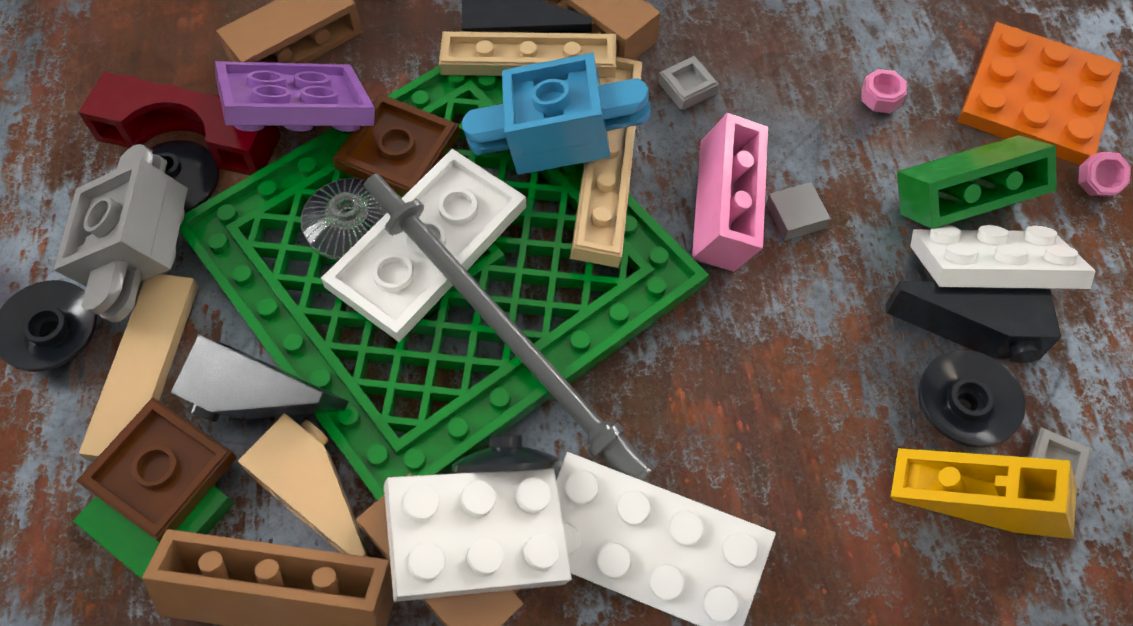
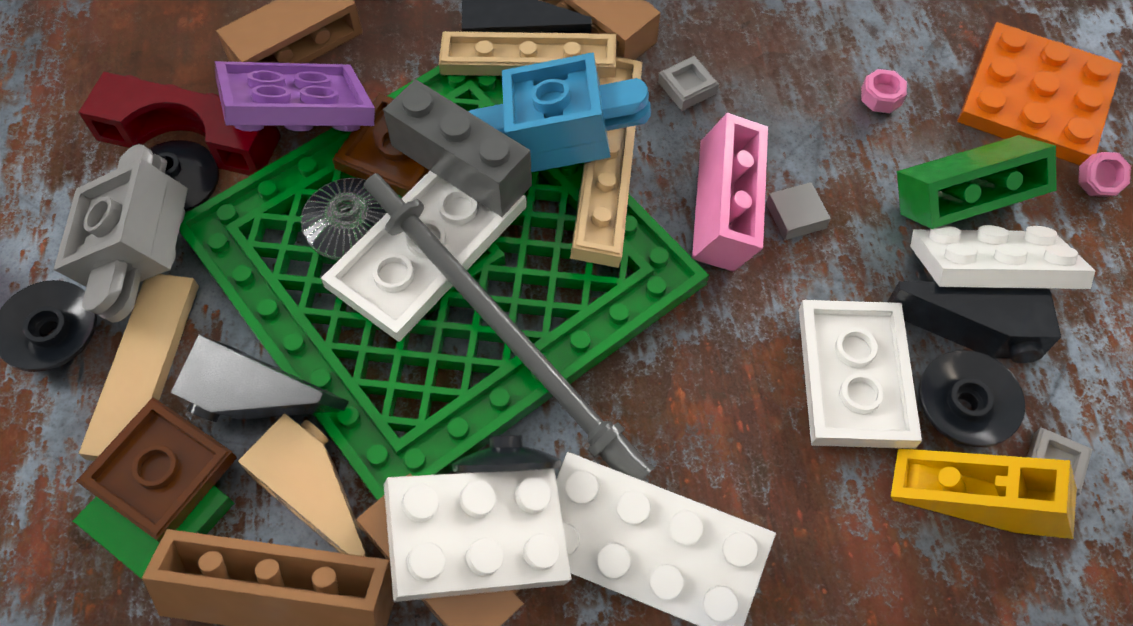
(459, 147): none -> dark grey brick
(858, 375): none -> white plate

